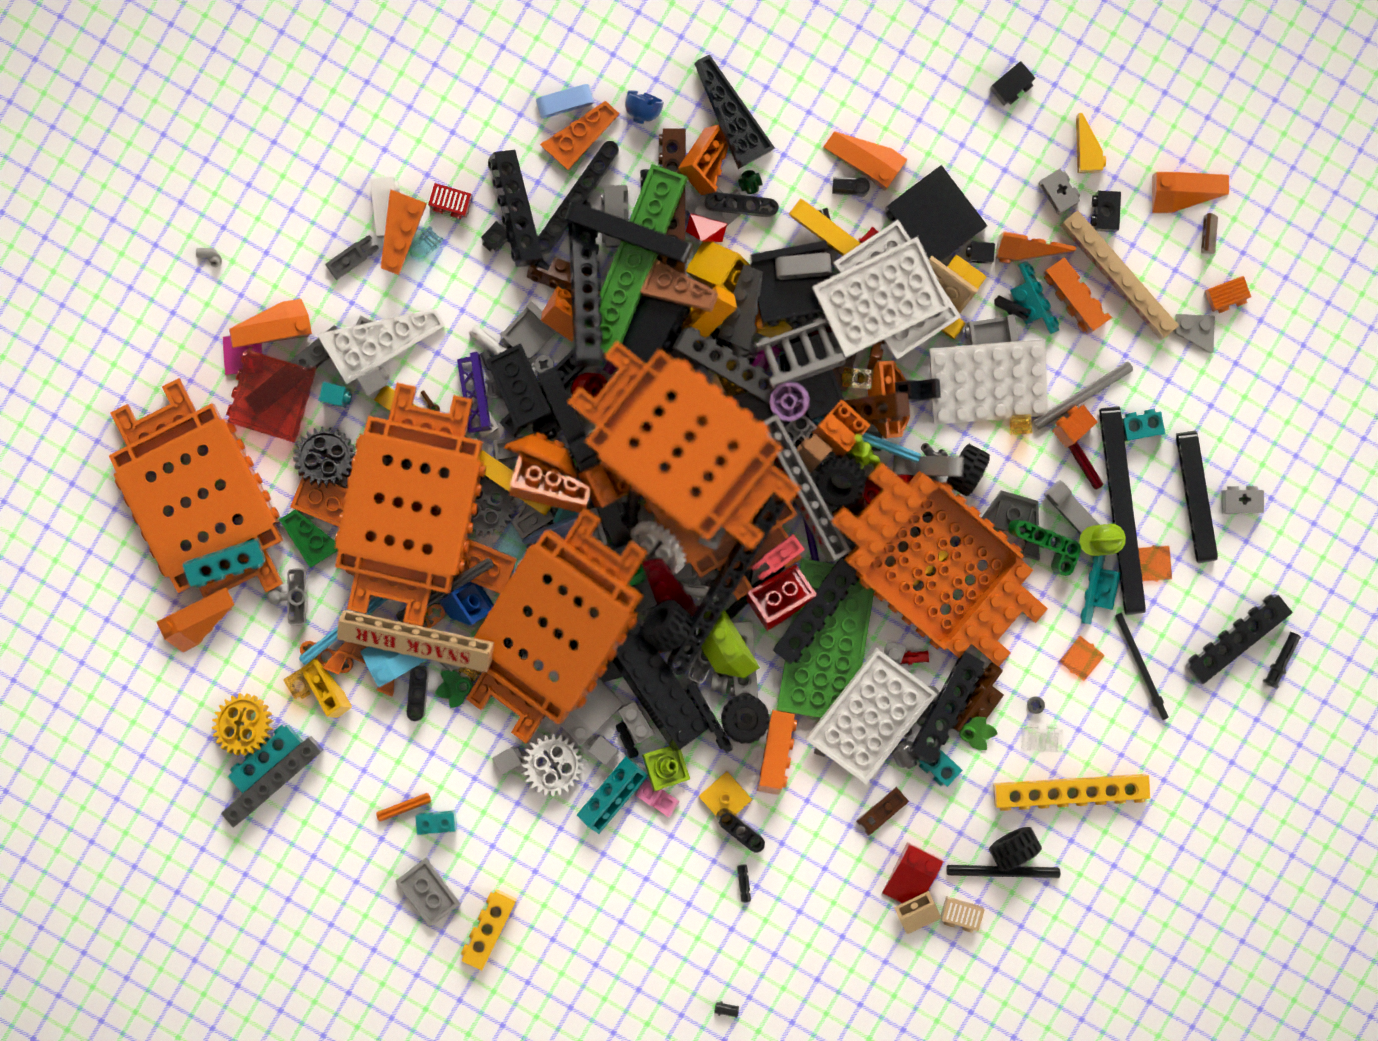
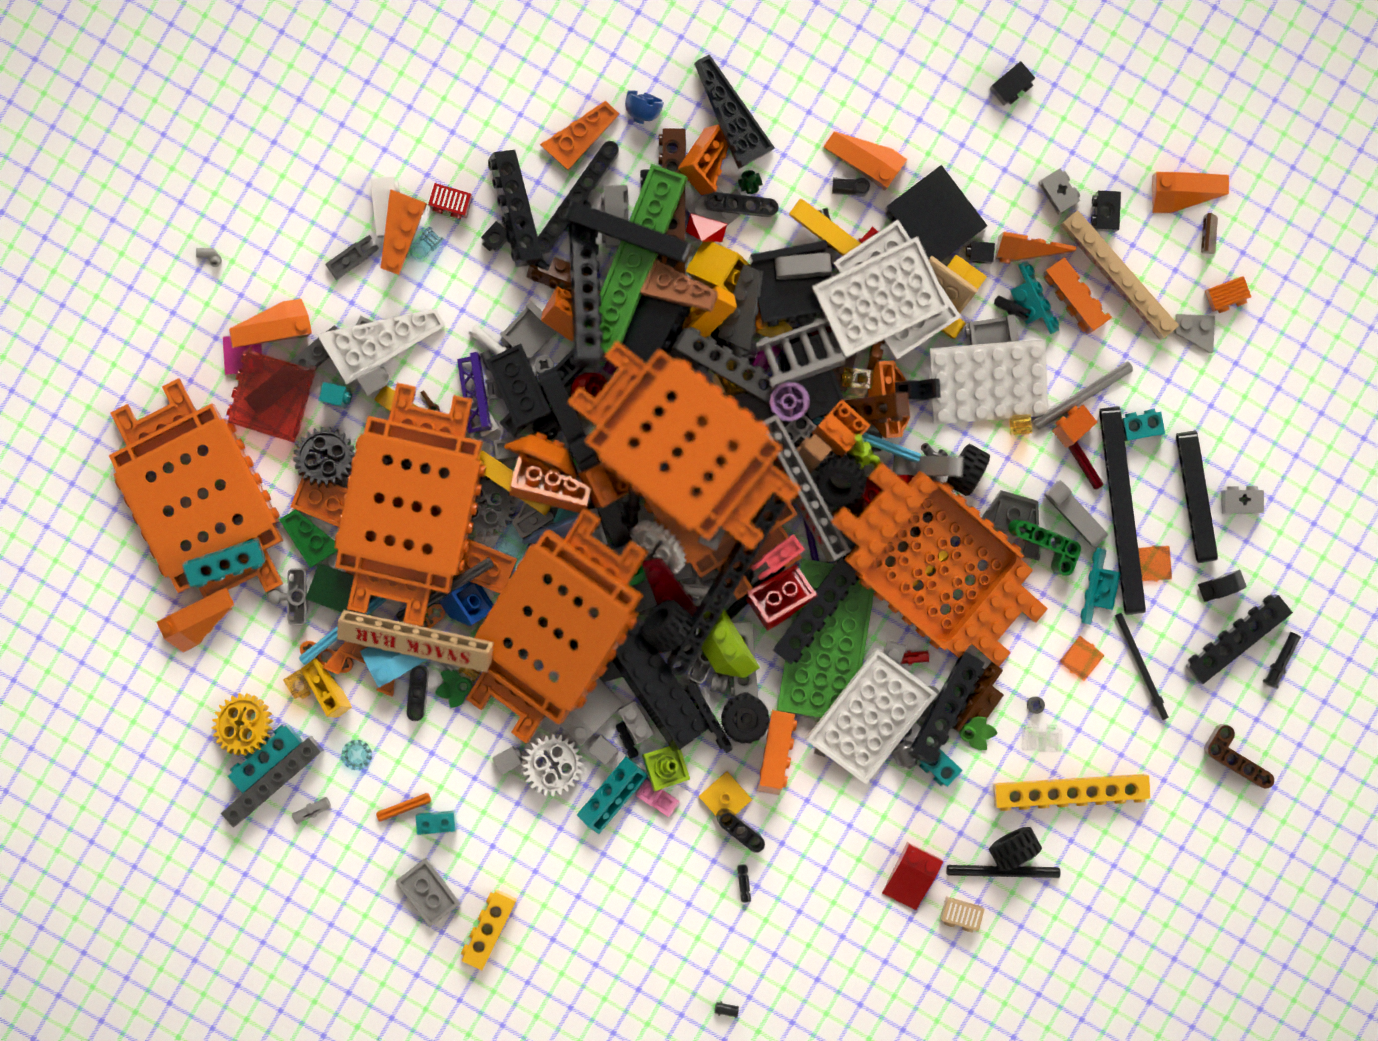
(311, 810): none -> light grey pin
(330, 588): none -> dark green panel
(347, 754): none -> clear light blue gear
(564, 101): light blue beam -> none
(883, 810): reddish brown plate -> none
(917, 912): tan brick -> none
(1089, 152): yellow slope -> none
(1102, 539): lime piece -> none
(1222, 586): none -> black brick
(1240, 761): none -> reddish brown beam

